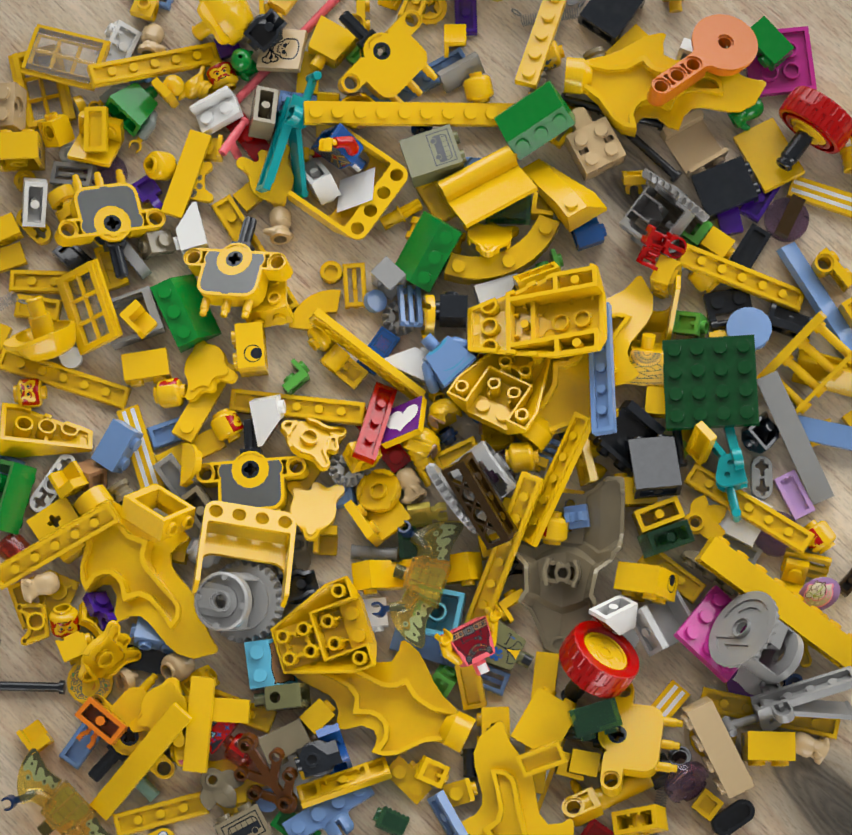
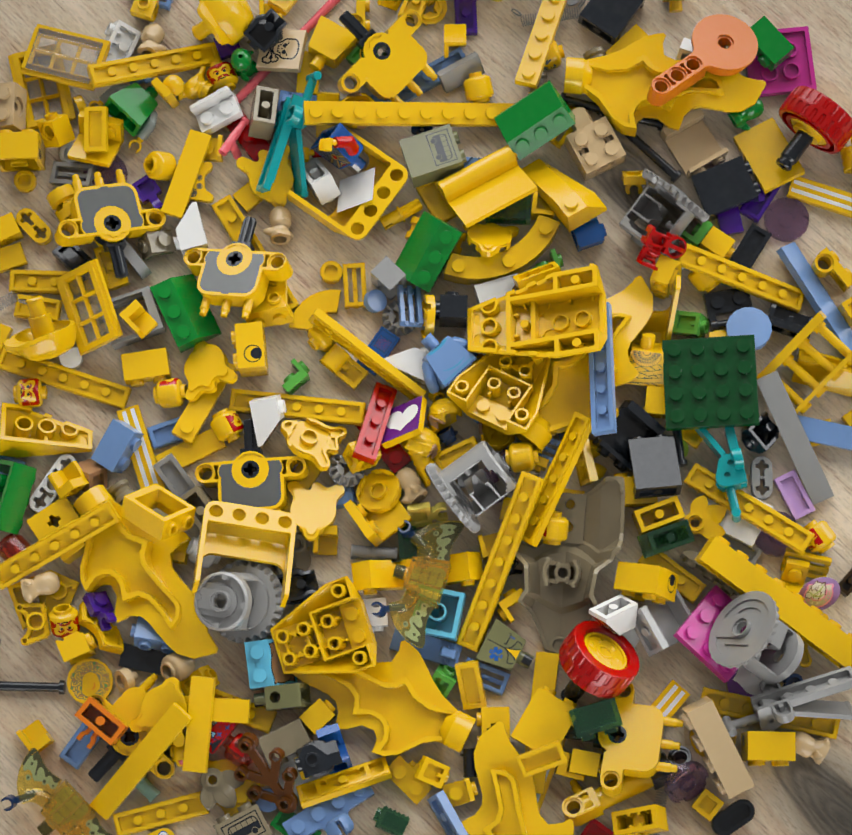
(34, 202): white slope -> none
(107, 654): yellow tile -> none
(190, 463): yellow tile -> none
(472, 641): torso -> none
(485, 500): dark brown fence -> none
(577, 516): medium blue tile -> none
(701, 443): yellow tile -> none
(789, 217): dark brown piece -> none

